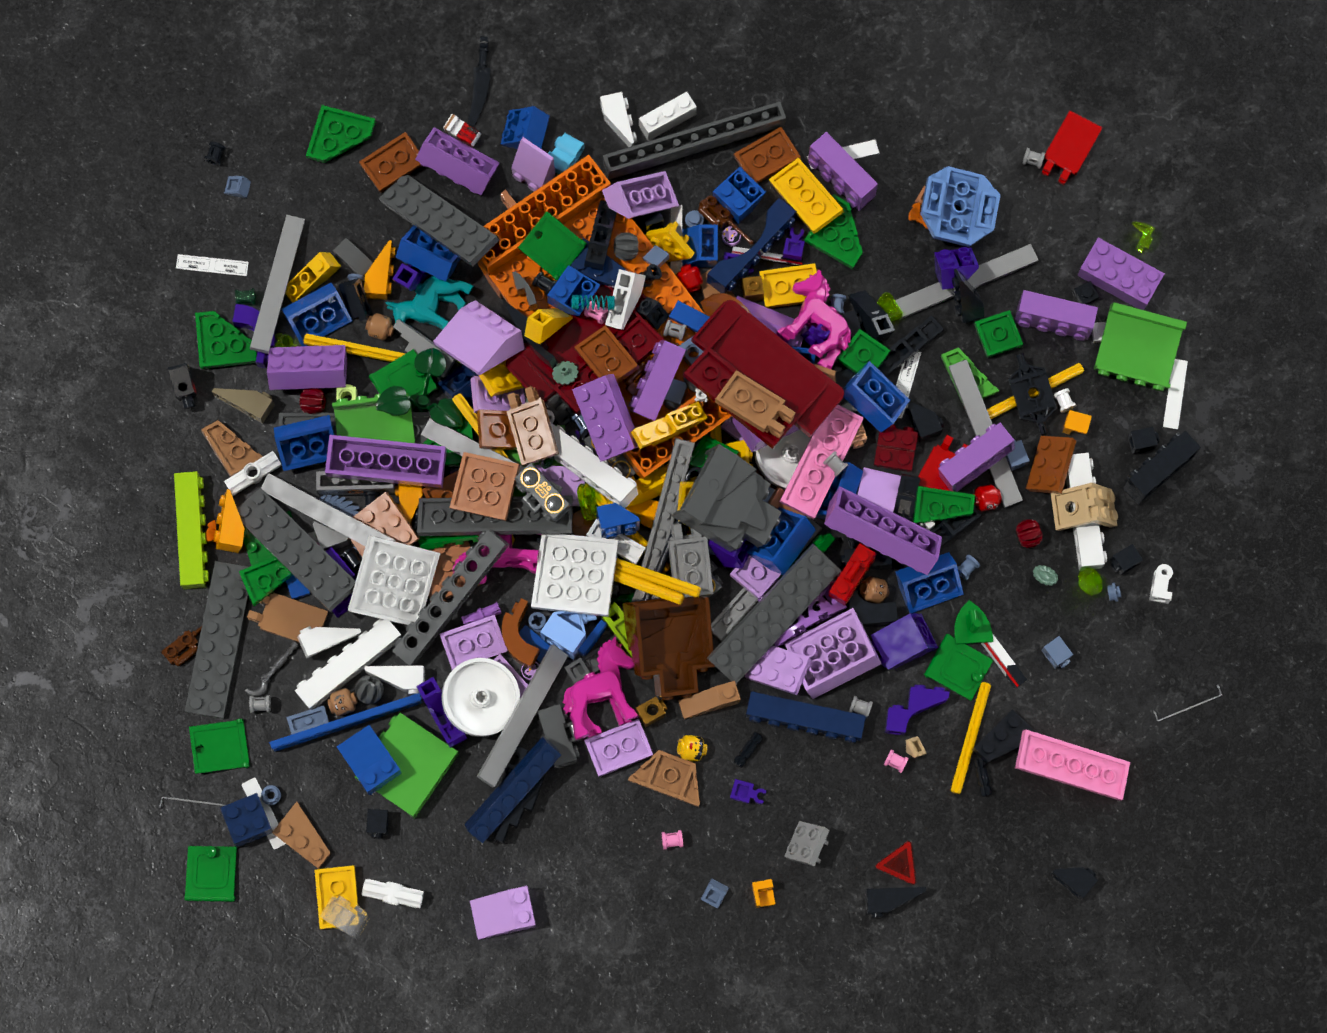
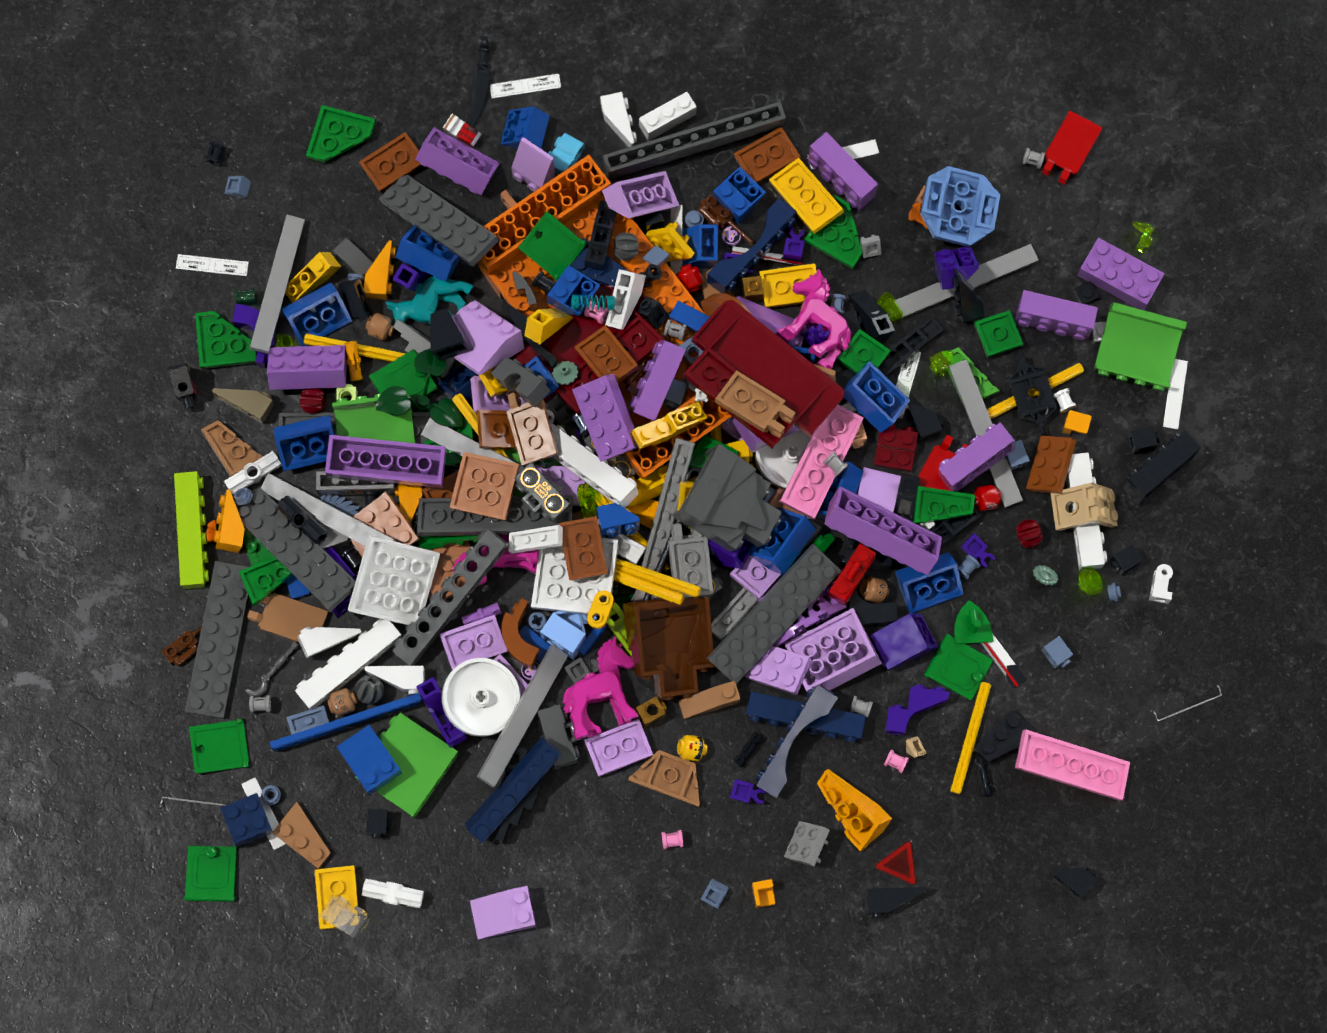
(243, 496): none -> sand blue plate
(309, 527): none -> black piece
(353, 360): none -> light orange pin
(447, 335): none -> black slope
(525, 86): none -> white sticker
(530, 387): none -> dark grey arch
(535, 539): none -> white plate
(540, 368): none -> blue tile
(583, 548): none -> dark orange plate
(601, 609): none -> yellow plate
(775, 775): none -> arch
(858, 813): none -> light orange wedge
(870, 246): none -> light grey tile
(940, 362): none -> clear neon green plate
(975, 547): none -> dark purple plate

